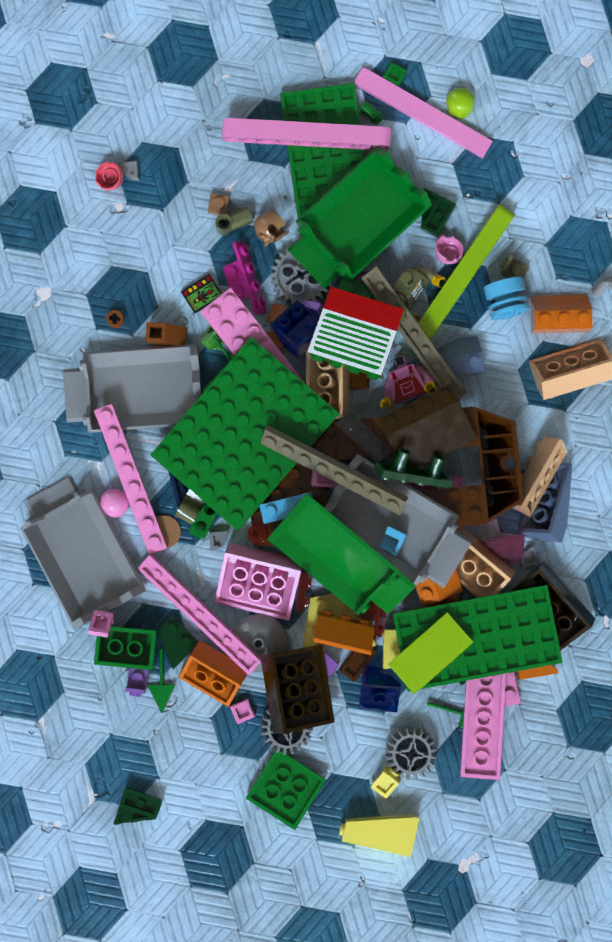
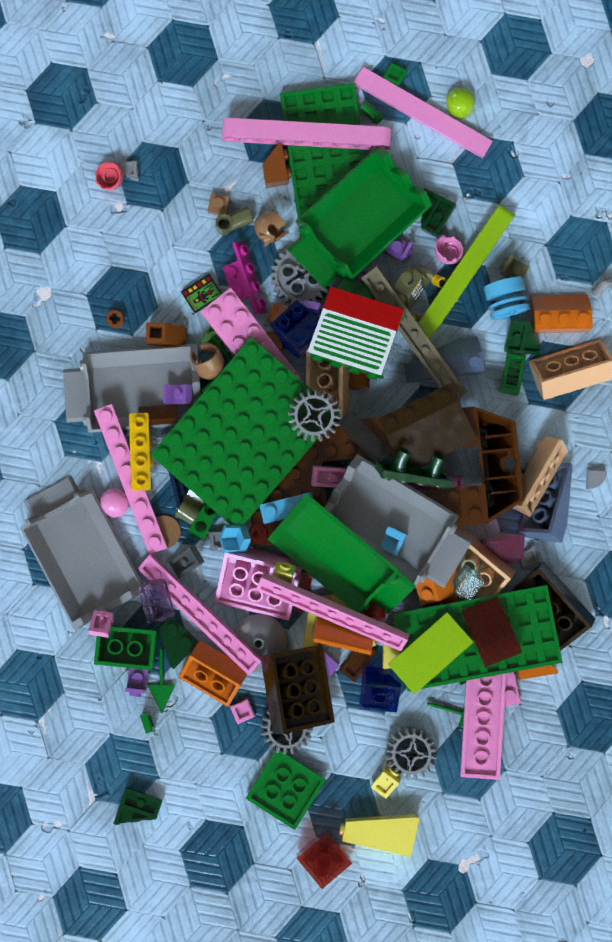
(140, 451): none -> yellow bracket
(147, 722): none -> green tile
(156, 600): none -> clear purple hinge
(160, 414): none -> reddish brown tile
(177, 394): none -> medium lavender bracket
(186, 561): none -> dark grey slope
(209, 367): none -> medium nougat helmet
(235, 538): none -> medium azure panel
(274, 168): none -> dark orange slope
(284, 571): none -> light yellow bracket
(324, 858): none -> clear red brick
(329, 406): none -> light grey gear
(332, 611): none -> bright pink plate
(334, 470): dark tan plate -> none
(399, 250): none -> medium lavender bracket
(406, 383): torso -> none
(467, 582): none -> clear light blue brick
(491, 632): none -> clear red slope
(511, 386): none -> green slope
(521, 337): none -> dark green wing
(595, 478): none -> light grey tile

